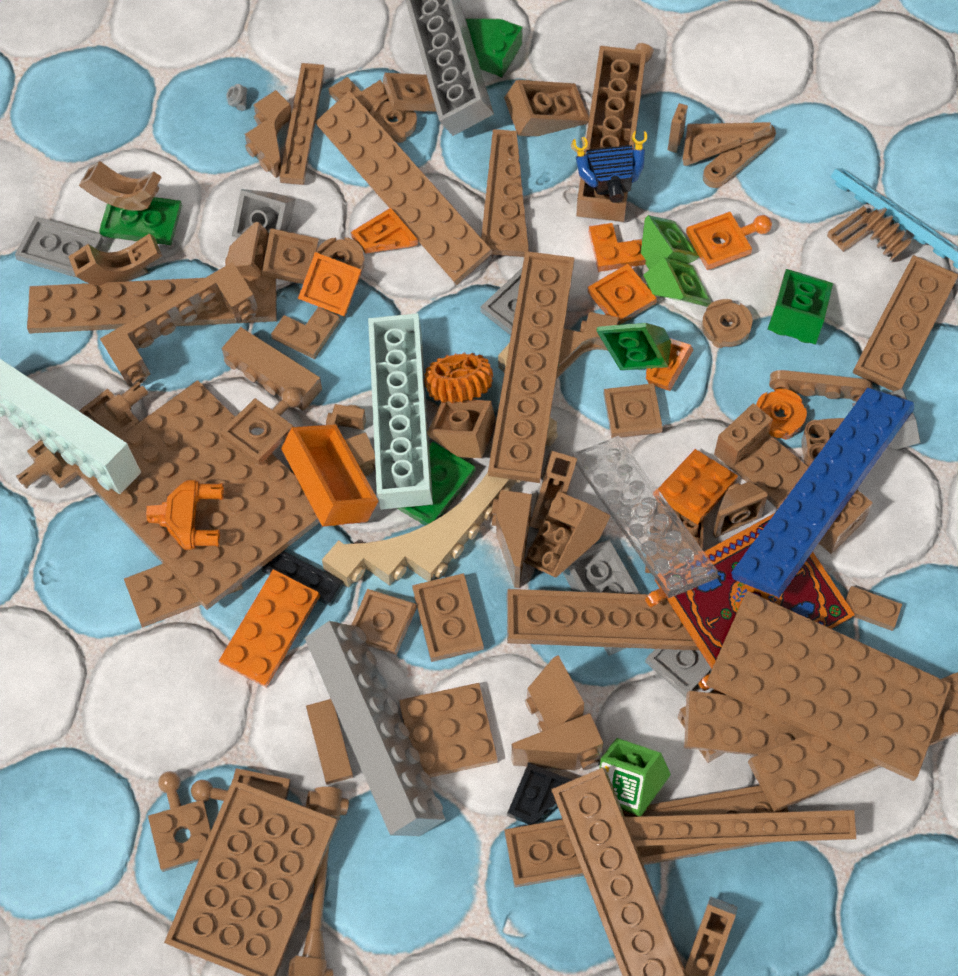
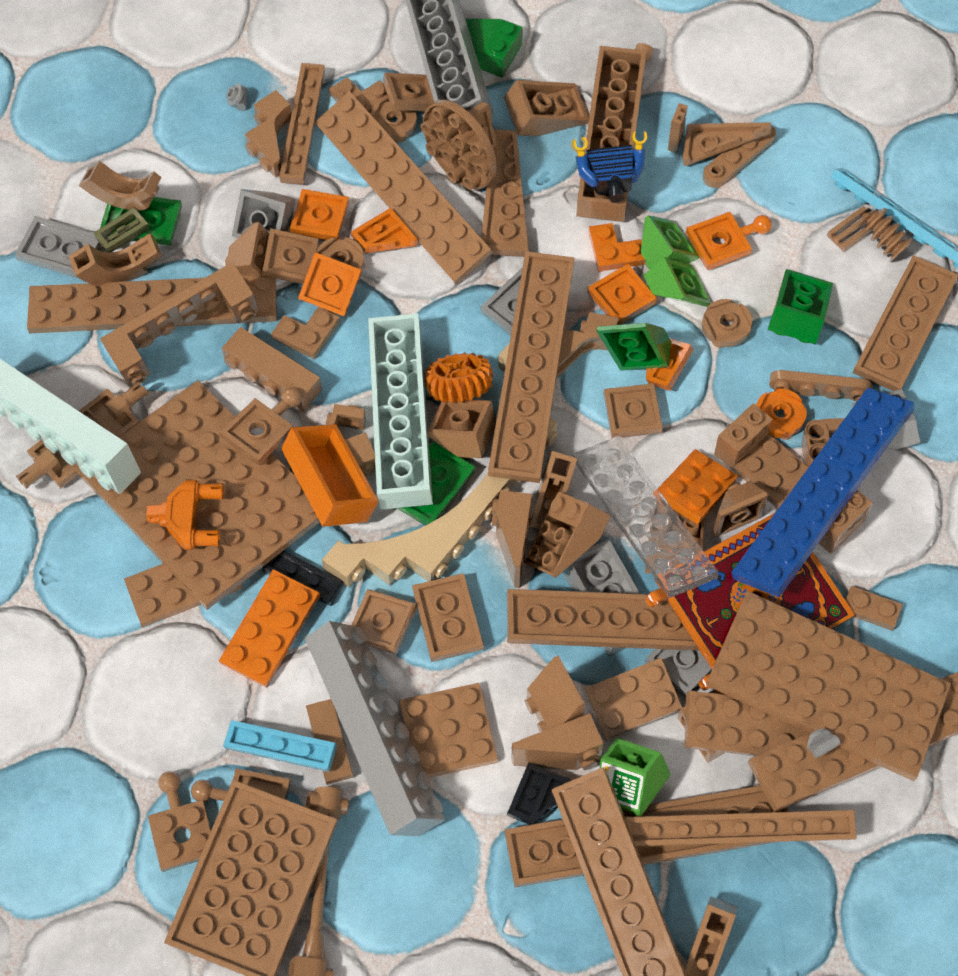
(123, 233): none -> olive tile
(280, 746): none -> medium azure plate
(319, 214): none -> orange plate
(461, 142): none -> medium nougat bracket
(633, 699): none -> medium nougat plate
(821, 742): none -> light grey plate

